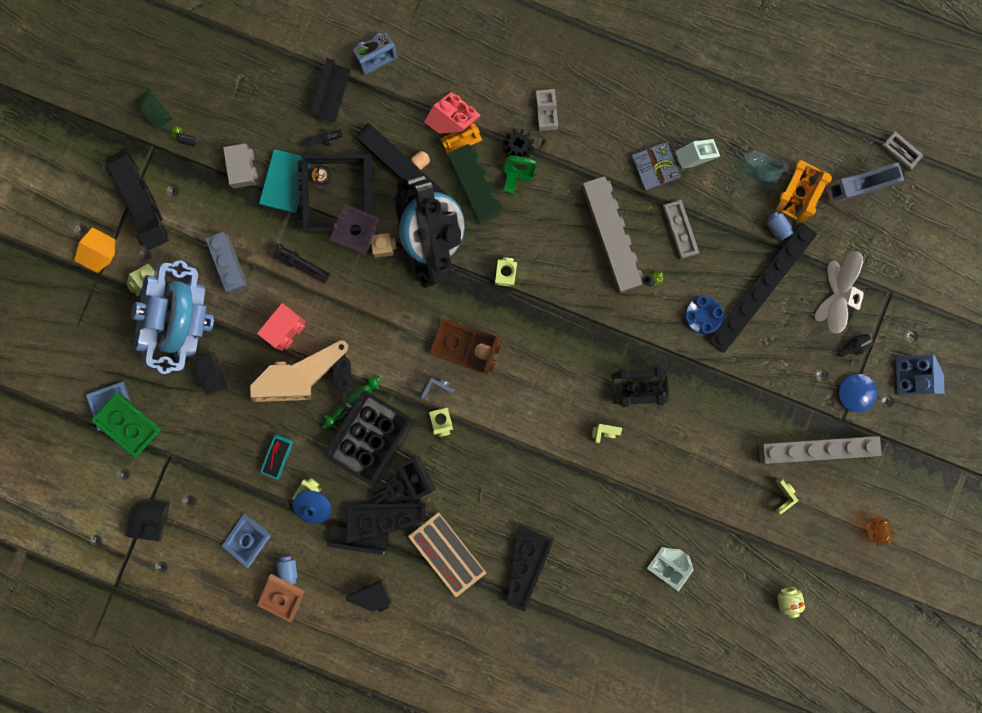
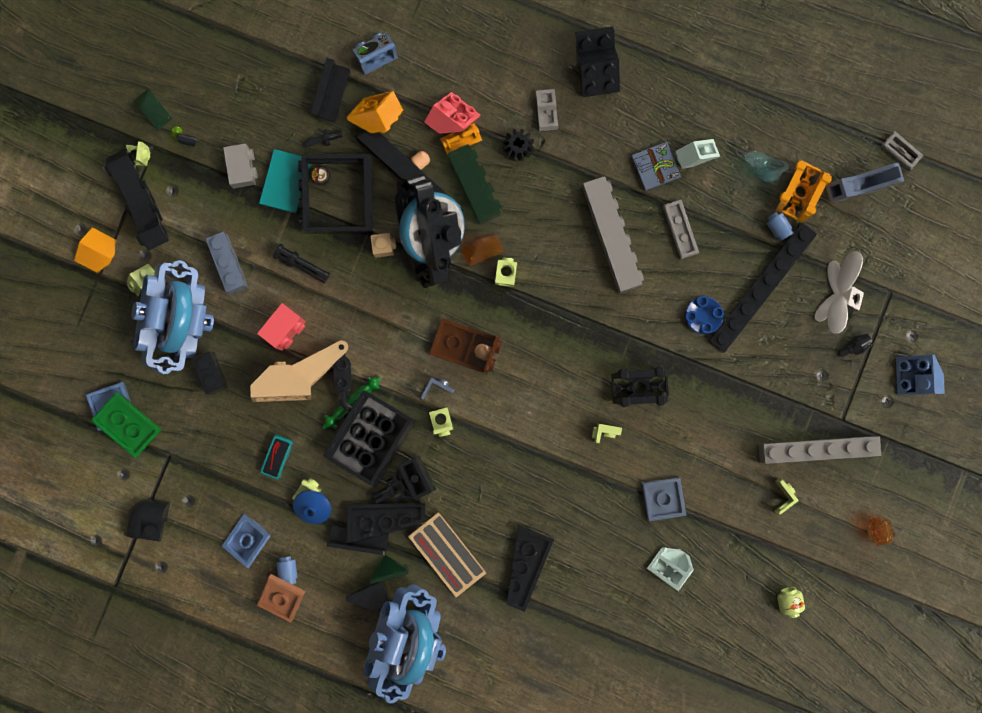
(142, 155): none -> yellowish green bracket
(351, 216): piece -> none
(376, 112): none -> light orange slope
(388, 569): none -> clear green slope
(404, 644): none -> medium blue piece
(482, 249): none -> clear orange slope
(513, 173): green piece -> none
(597, 61): none -> black bracket
(657, 280): arm -> none
(663, 499): none -> sand blue tile
(857, 393): blue dish -> none

